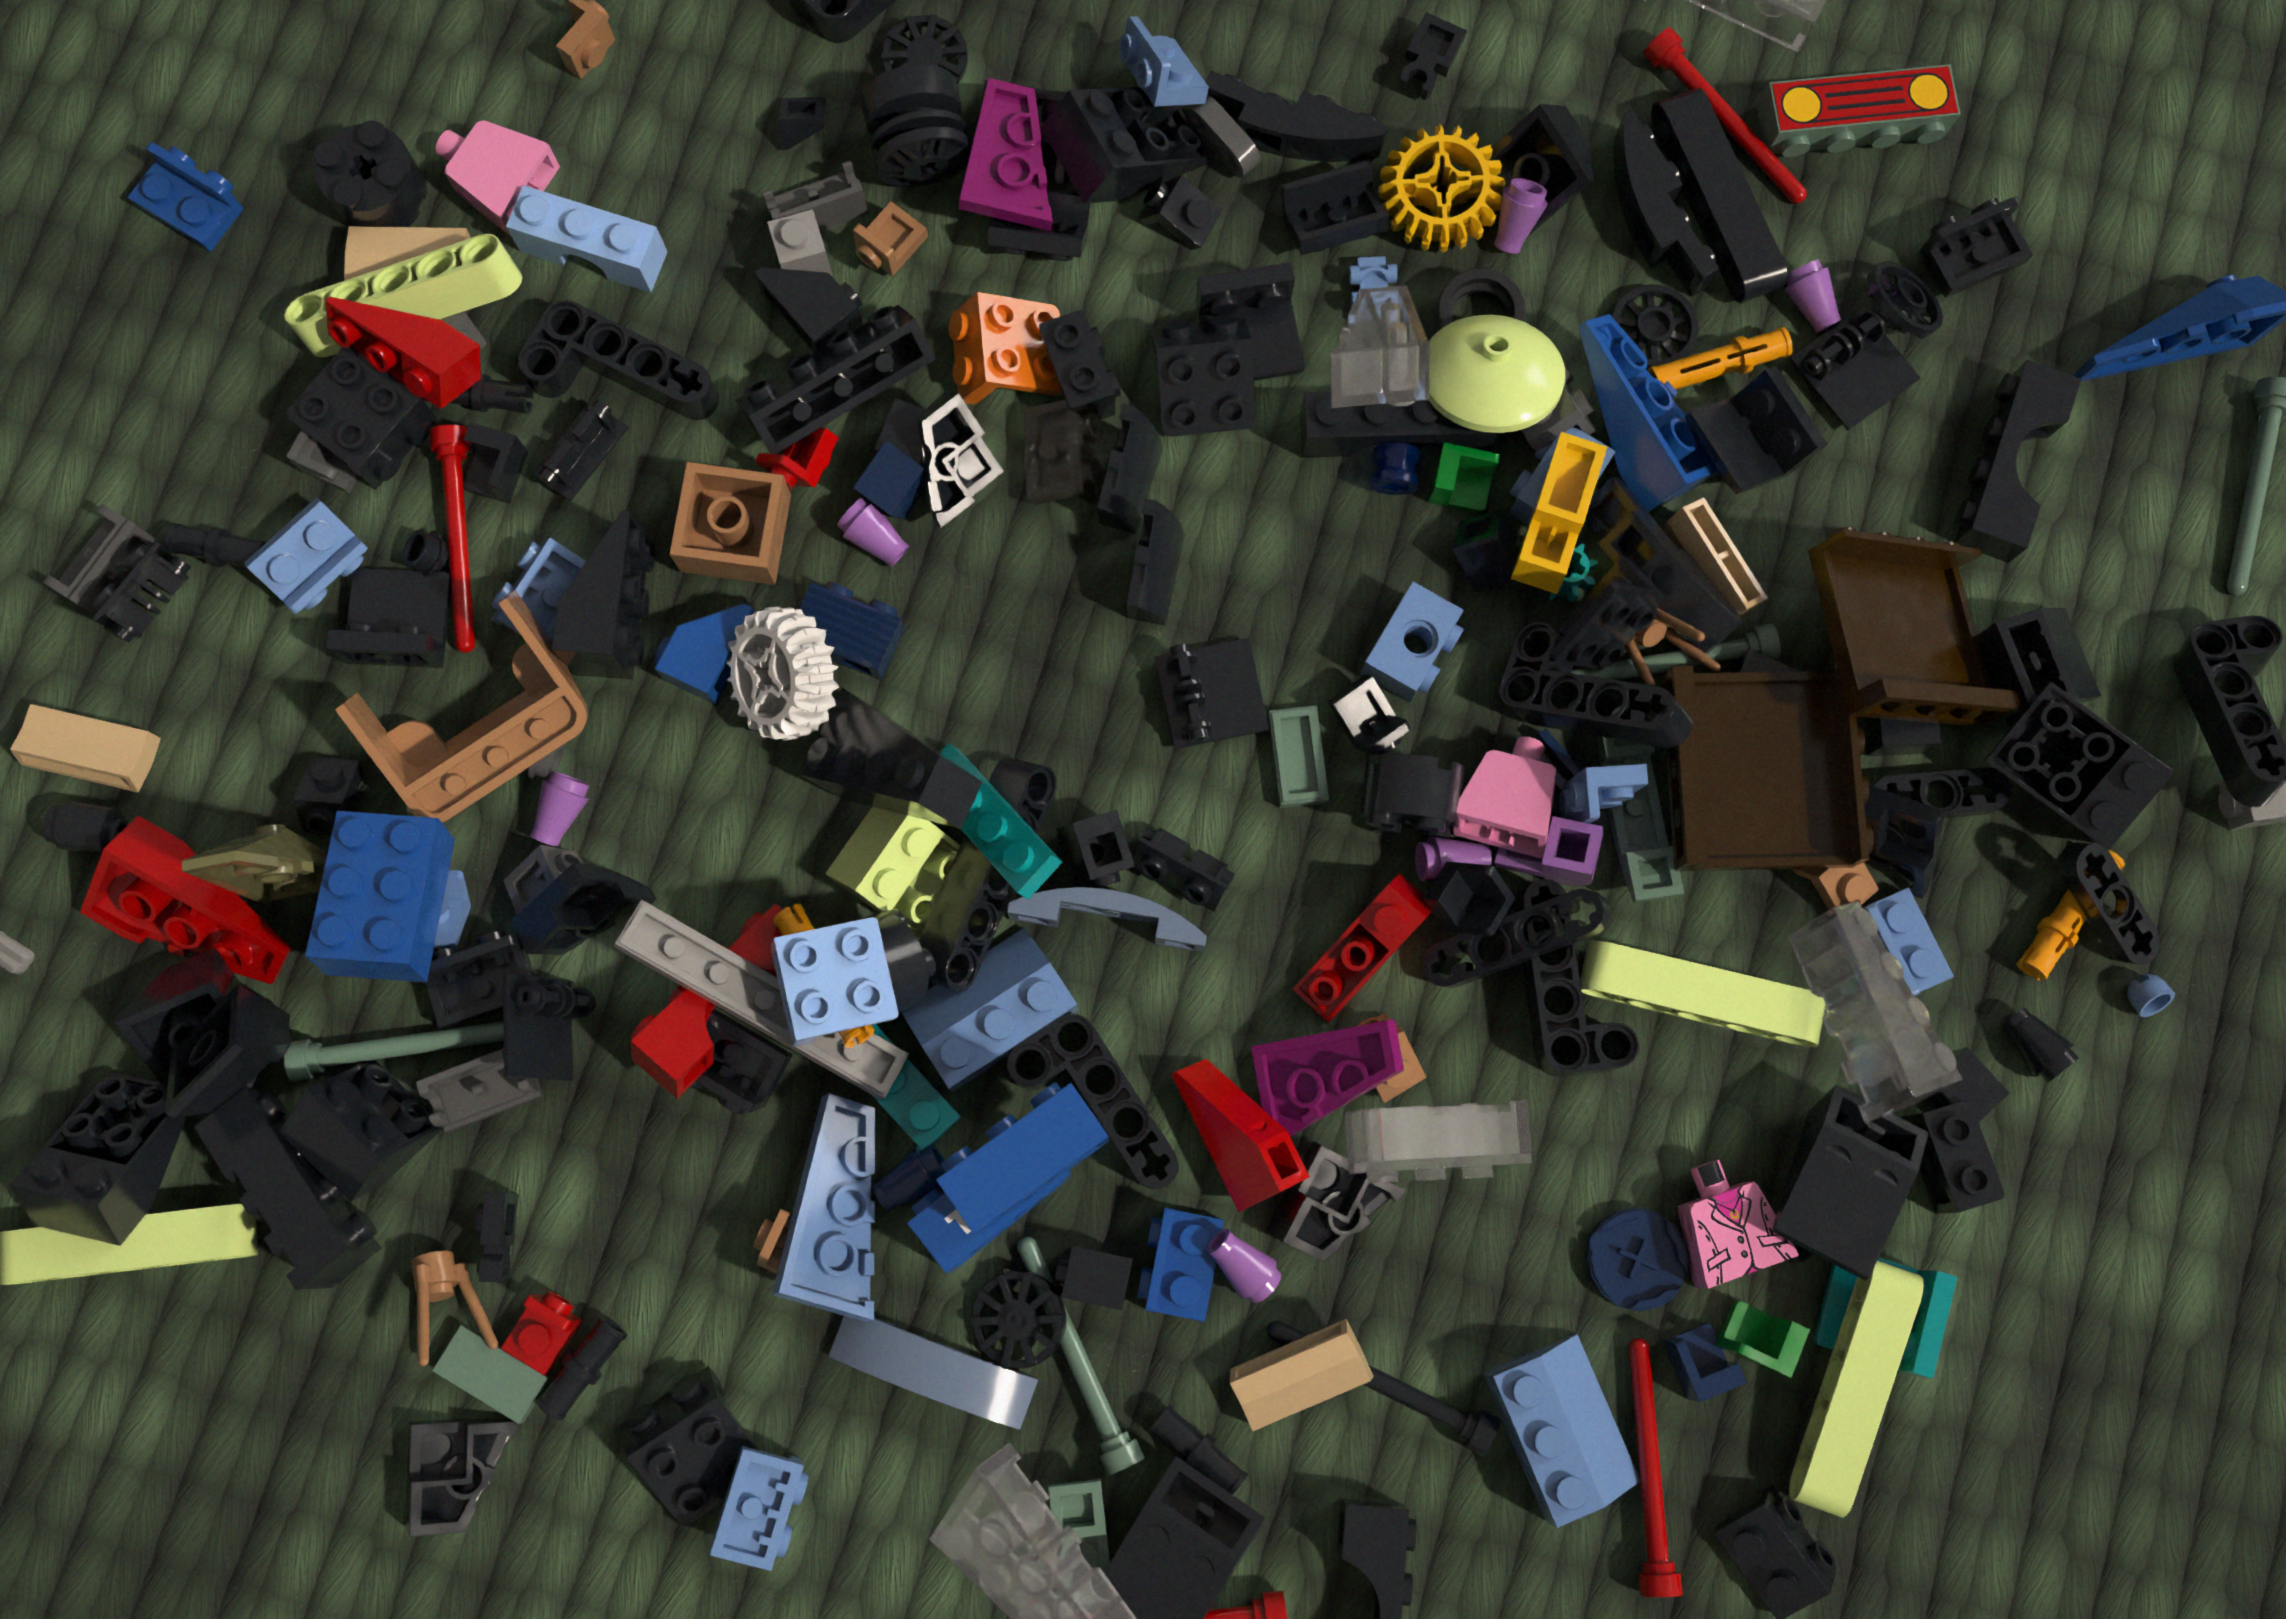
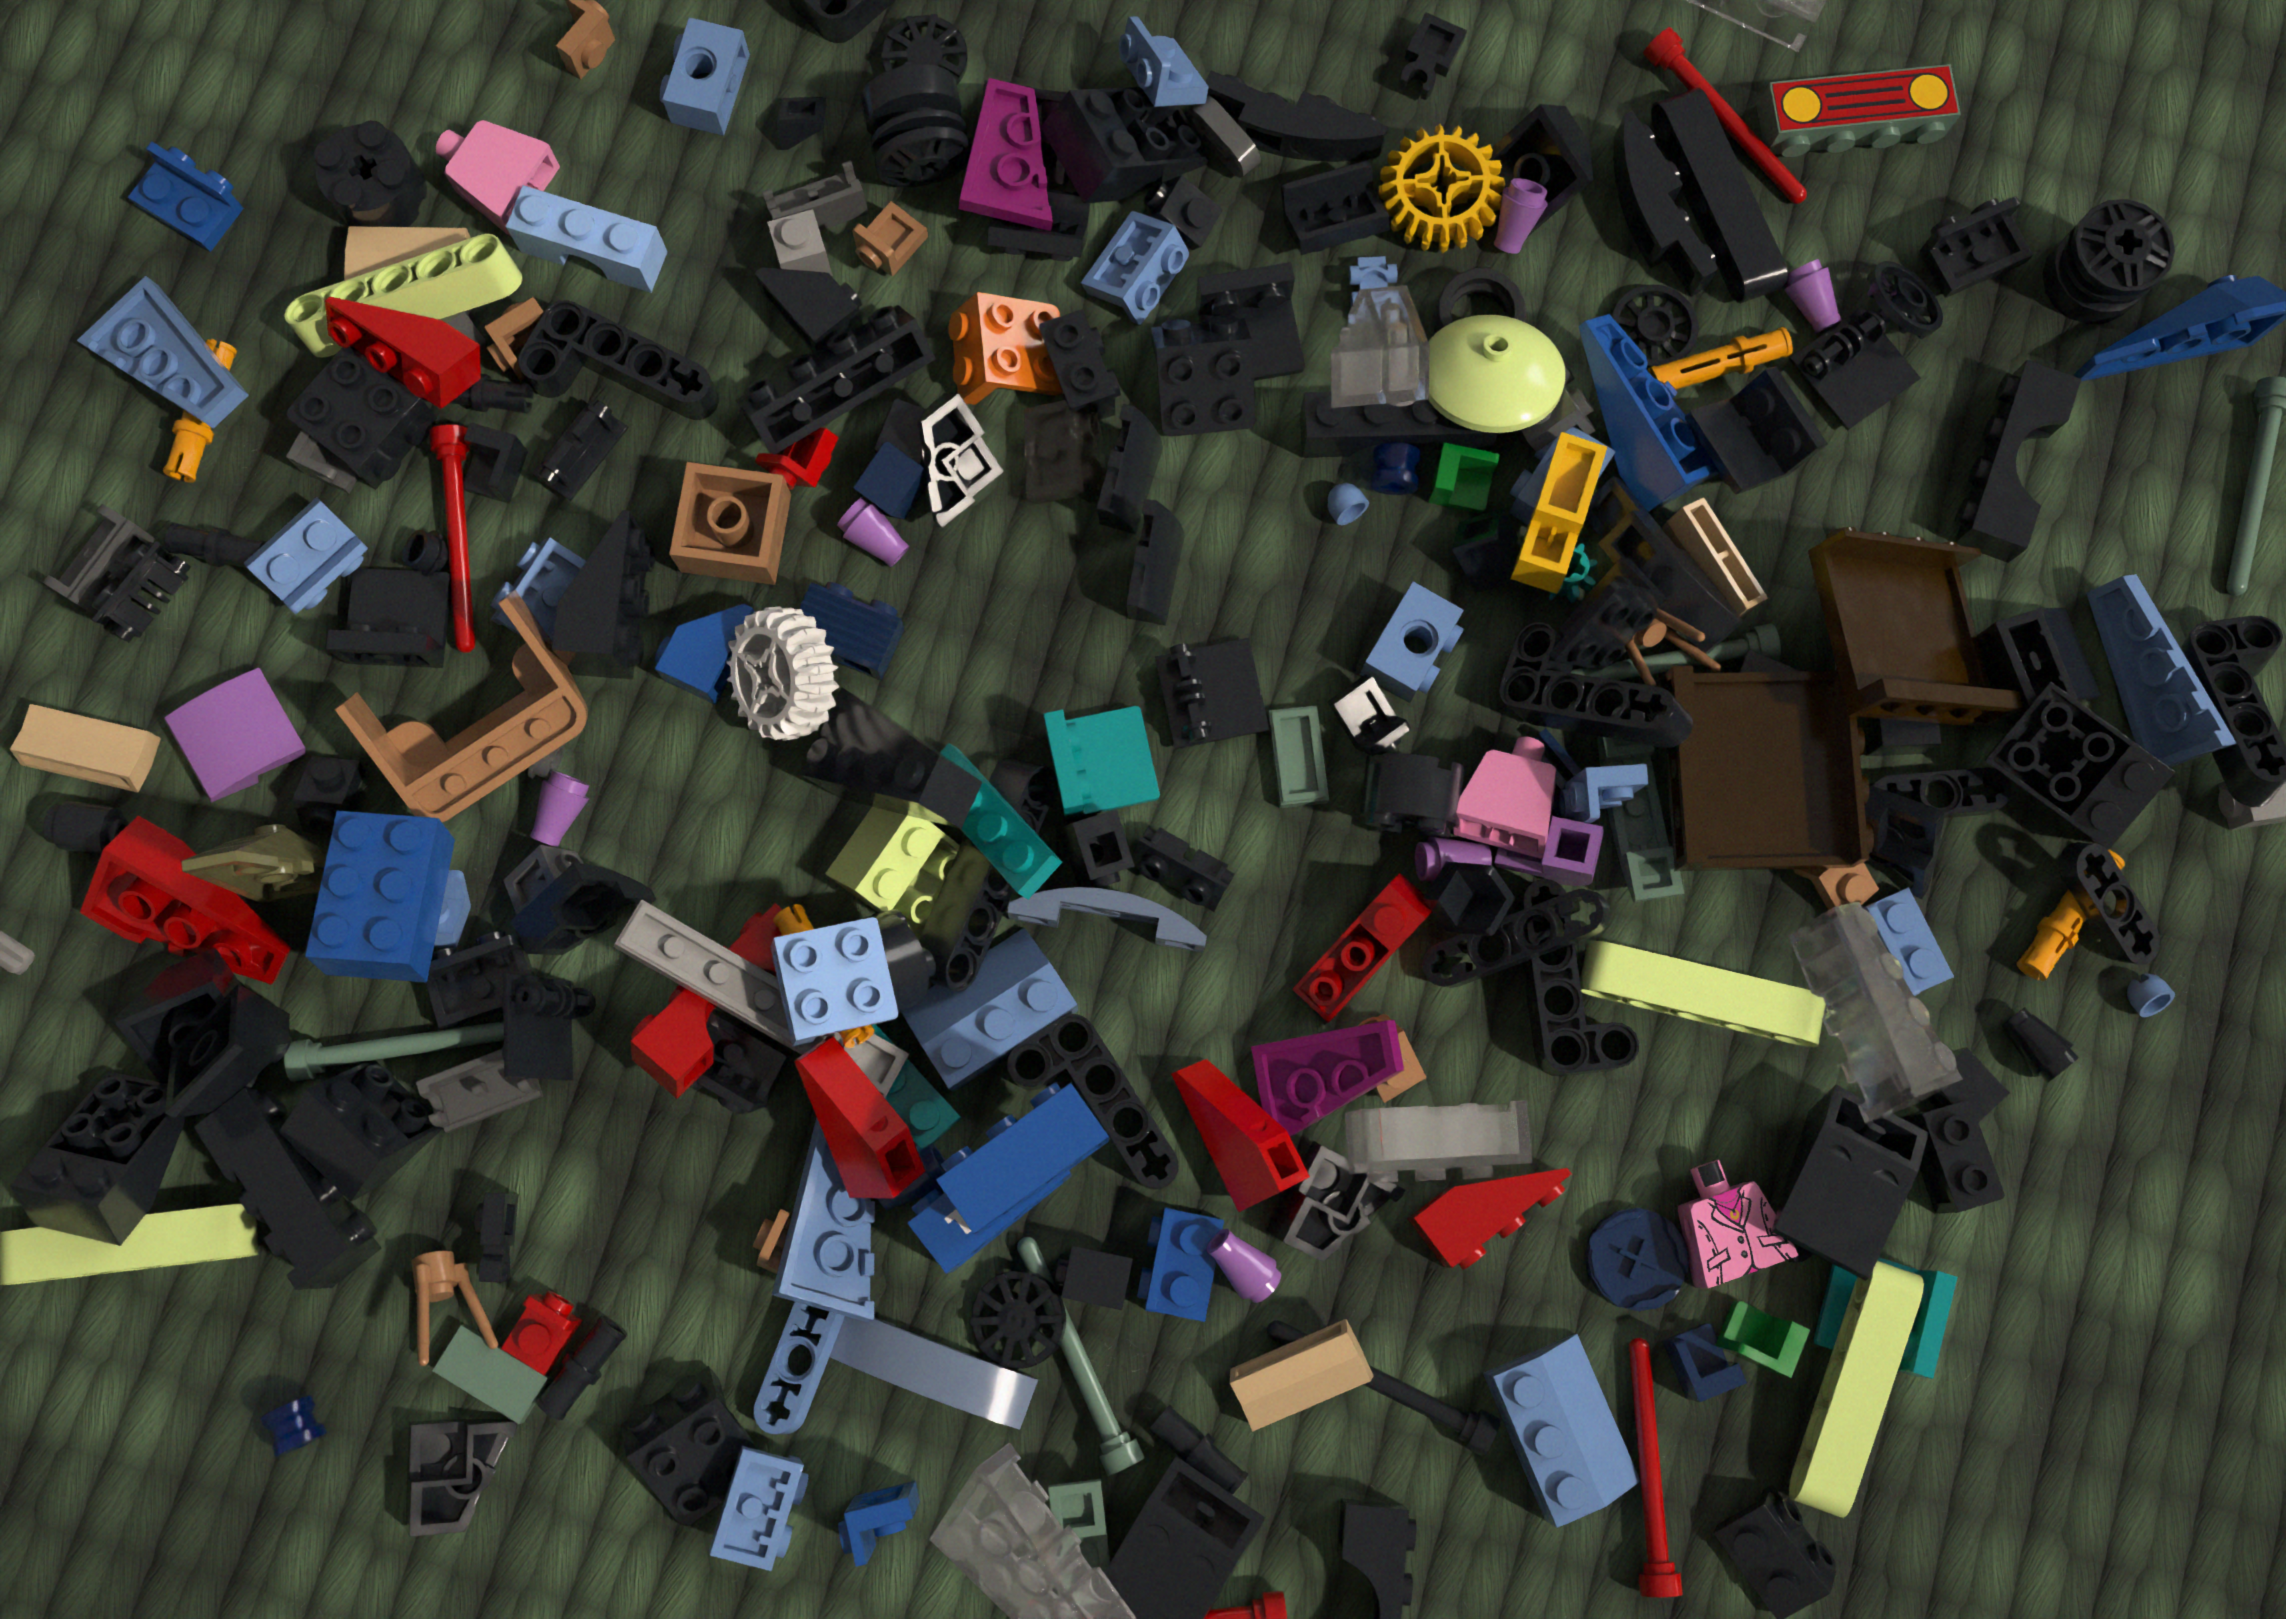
(164, 352): none -> medium blue wing
(192, 433): none -> light orange pin
(234, 734): none -> medium lavender slope
(293, 1426): none -> clear blue wheel
(512, 332): none -> medium nougat bracket
(710, 100): none -> medium blue brick
(796, 1401): none -> medium blue beam
(859, 1124): none -> red slope
(877, 1511): none -> blue bracket
(1101, 761): none -> teal bracket
(1137, 265): none -> medium blue bracket
(1346, 503): none -> medium blue hinge
(1470, 1214): none -> red slope
(2108, 261): none -> black wheel
(2154, 679): none -> medium blue wing

